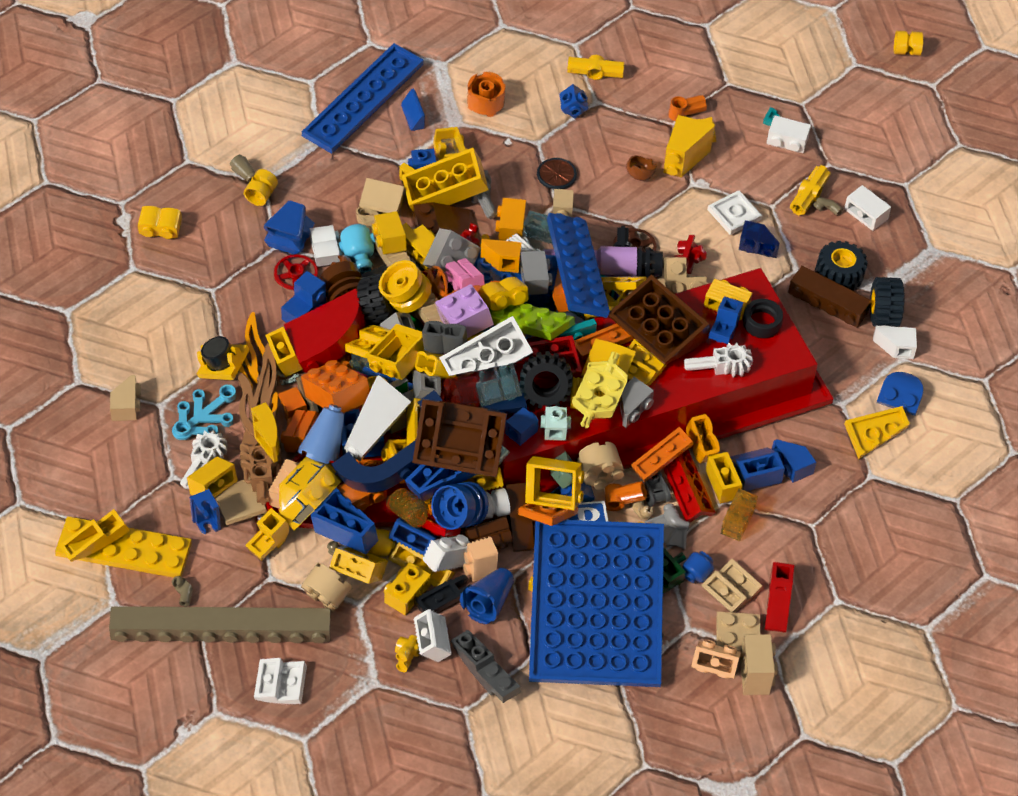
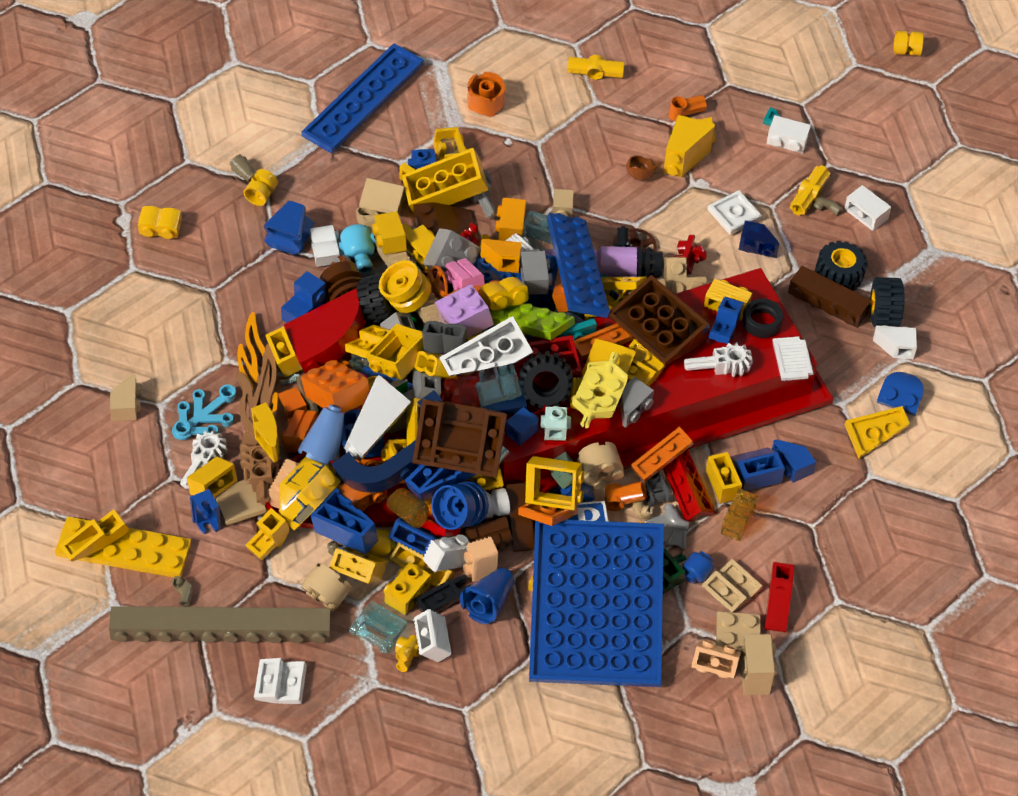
(221, 357): piece -> none
(294, 270): red wheel -> none
(381, 621): none -> clear light blue plate
(413, 111): blue slope -> none
(484, 667): dark grey slope -> none
(556, 173): copper wheel -> none
(573, 101): blue brick -> none
(704, 441): light orange brick -> none
(792, 358): none -> white window

